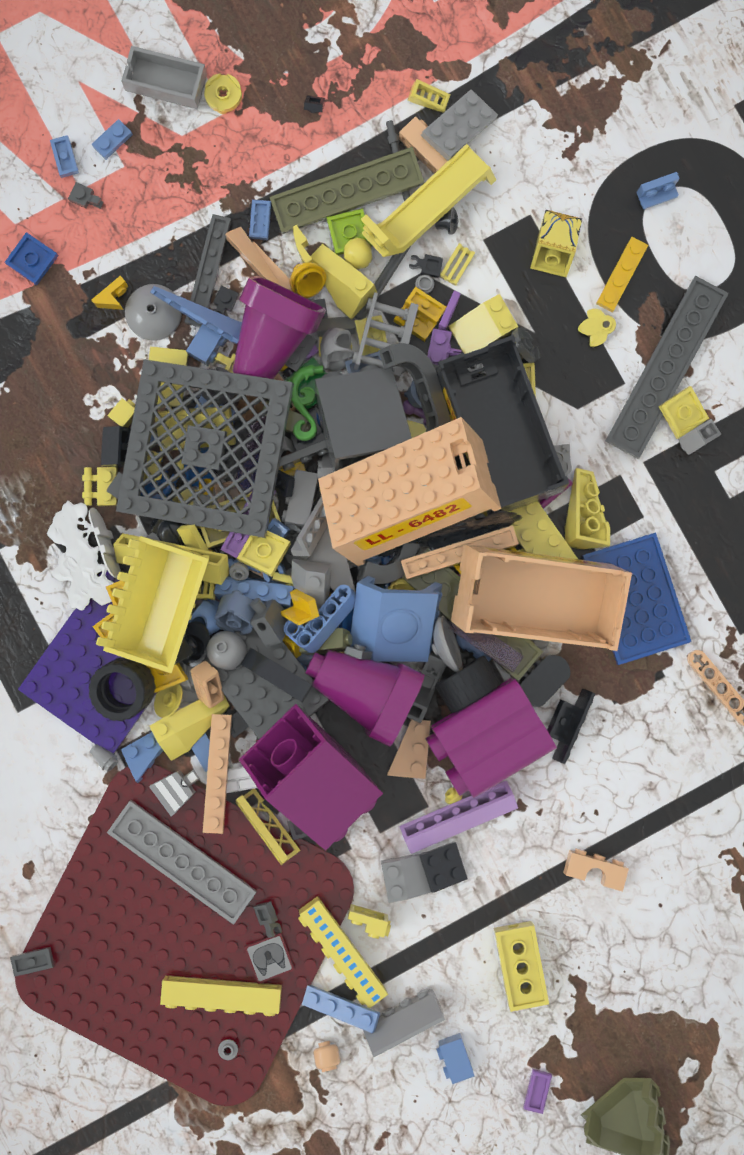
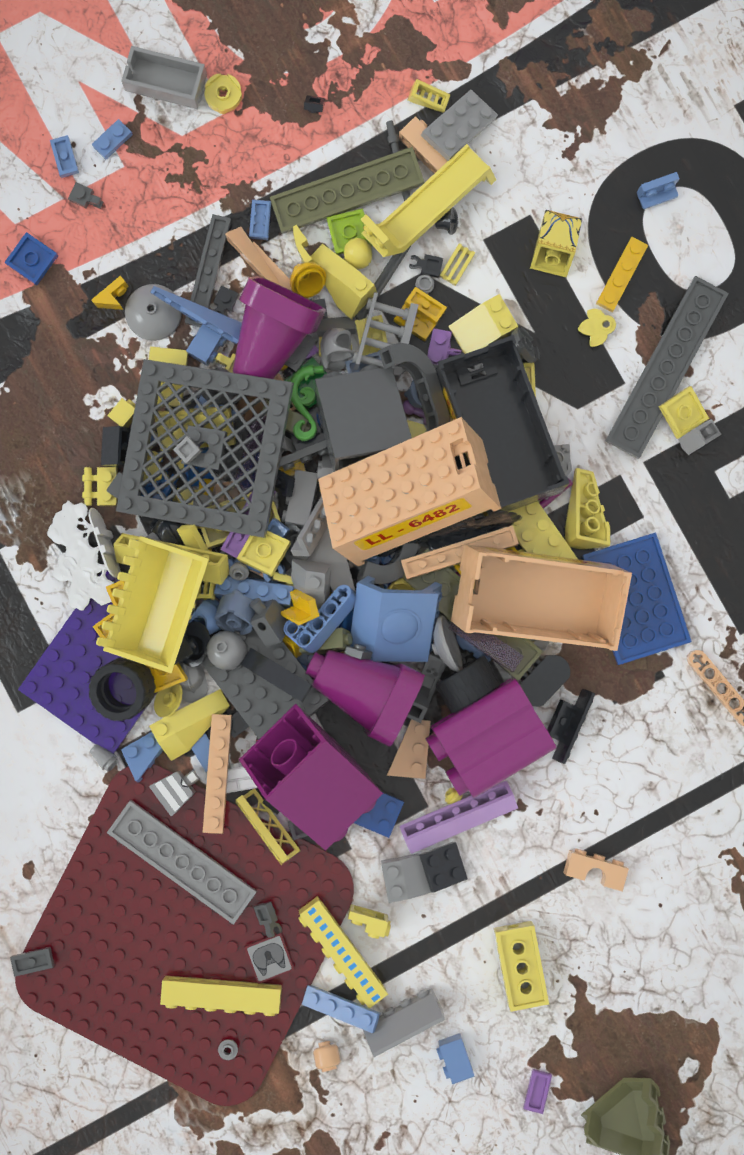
(187, 450): none -> light grey plate
(207, 684): light nougat brick -> none
(382, 816): none -> blue plate
(449, 310): medium lavender tile -> none

